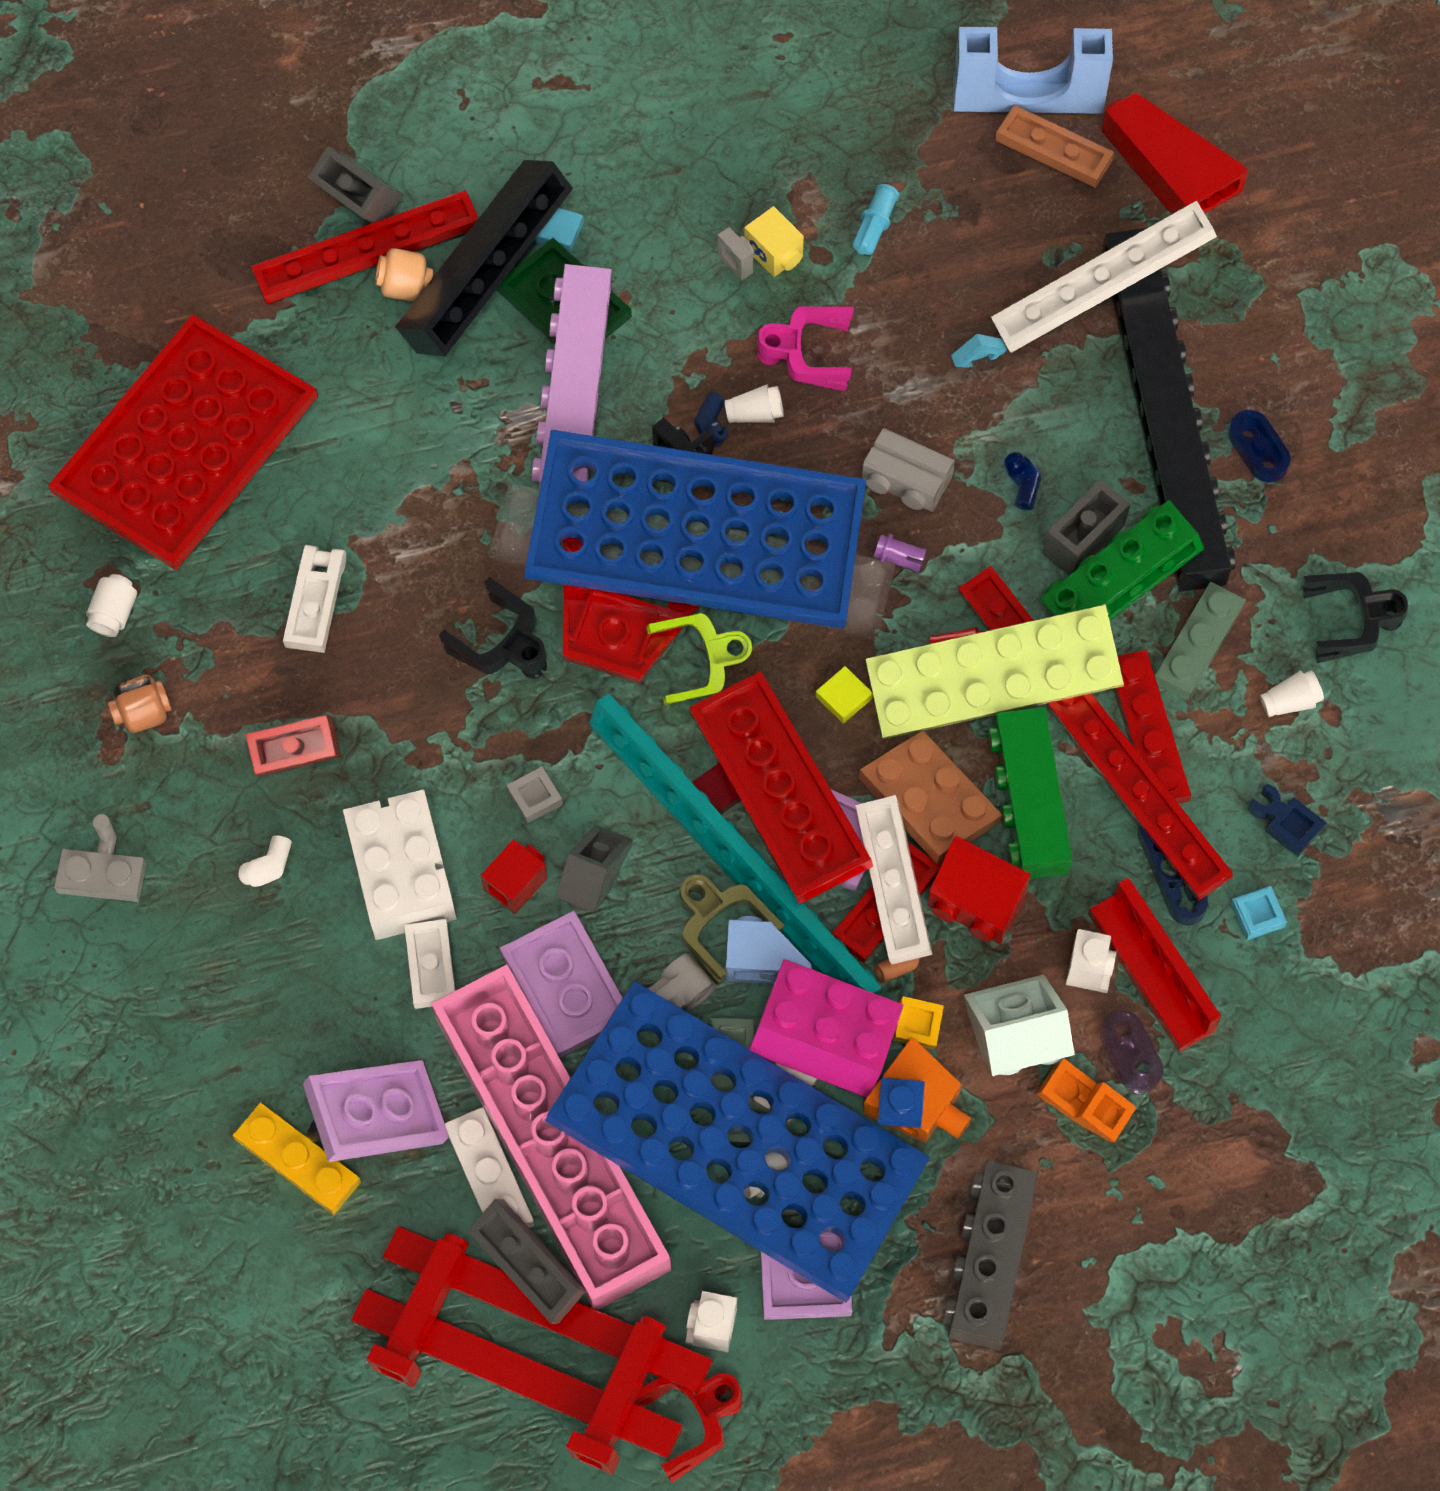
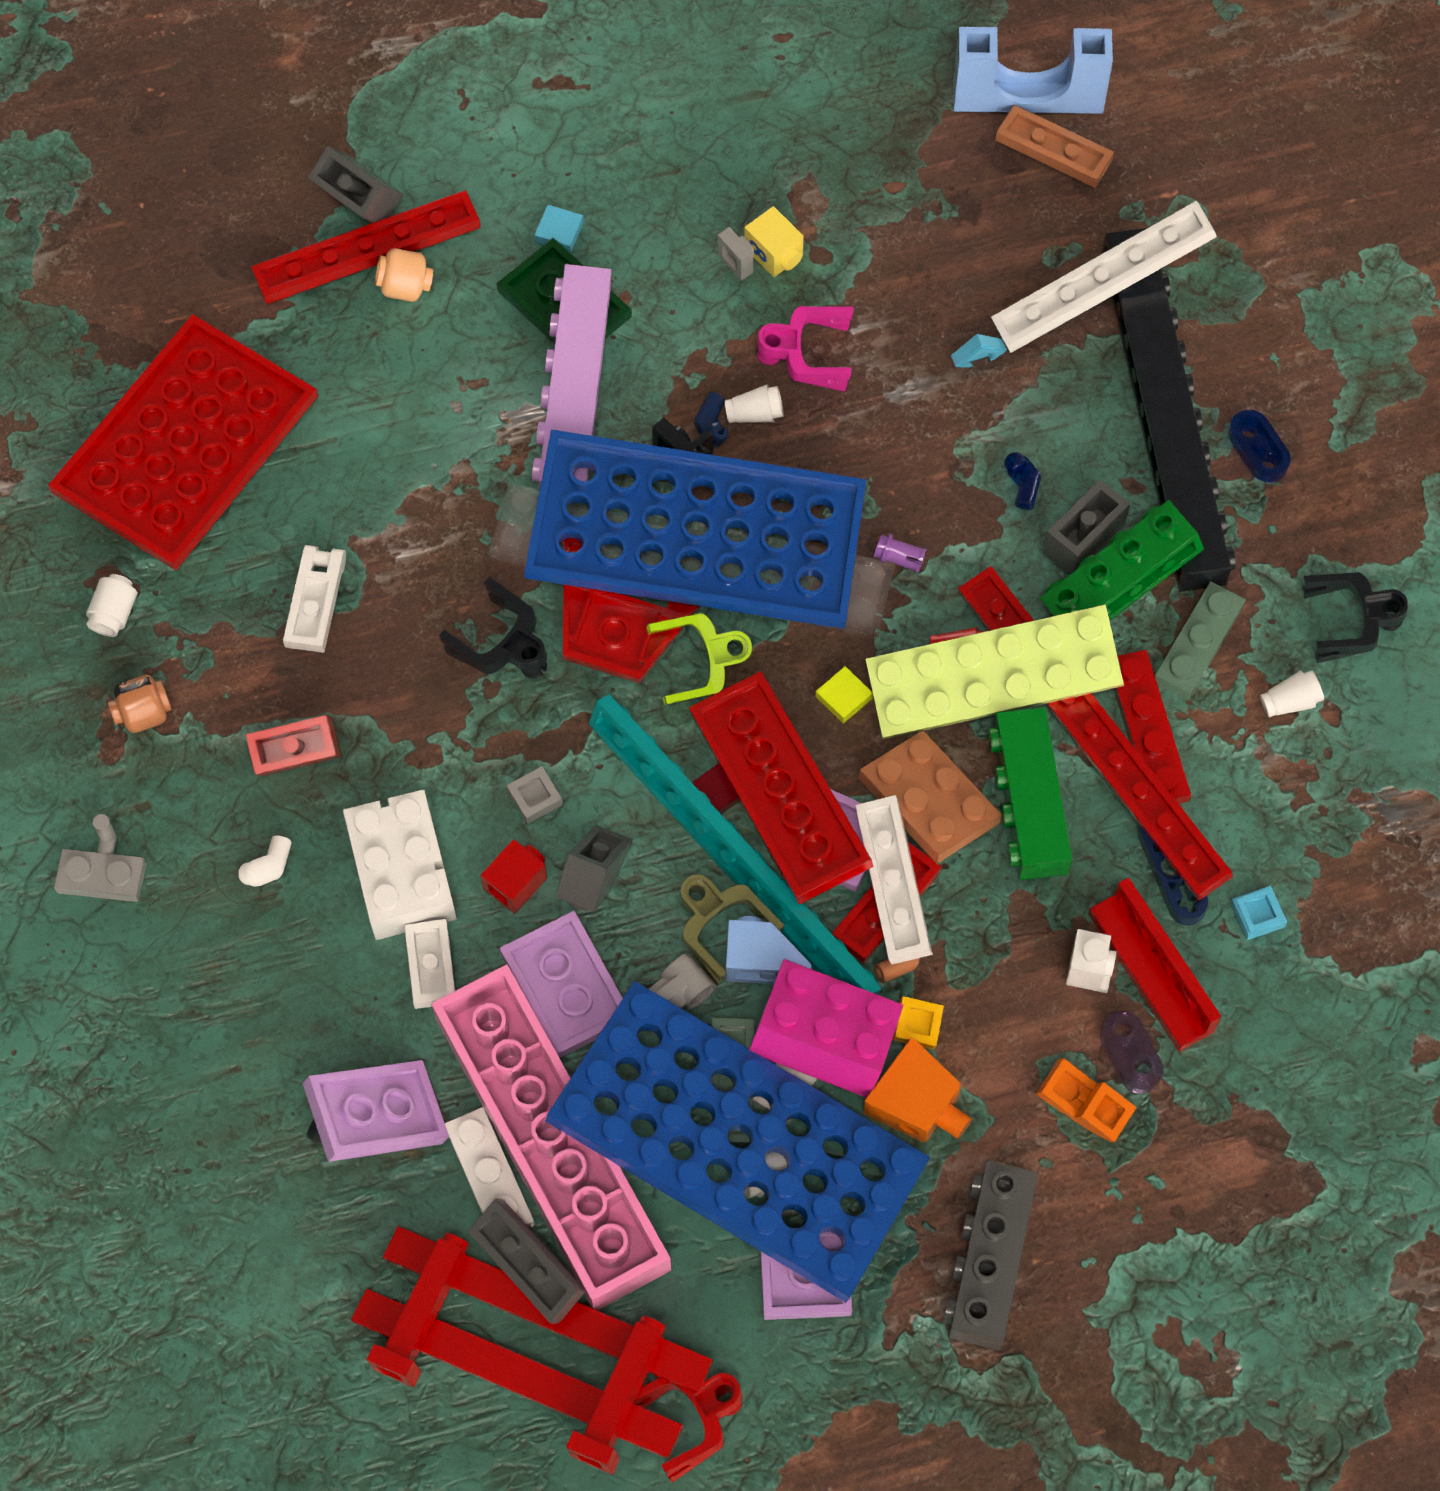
(296, 1158): yellow plate -> none
(484, 257): black brick -> none
(711, 1321): white brick -> none
(875, 219): medium azure axle -> none
(901, 1102): blue plate -> none
(907, 471): light grey brick -> none
(978, 891): red slope -> none
(1020, 1025): light aqua slope -> none
(1171, 157): red slope -> none
(1290, 824): dark blue plate -> none

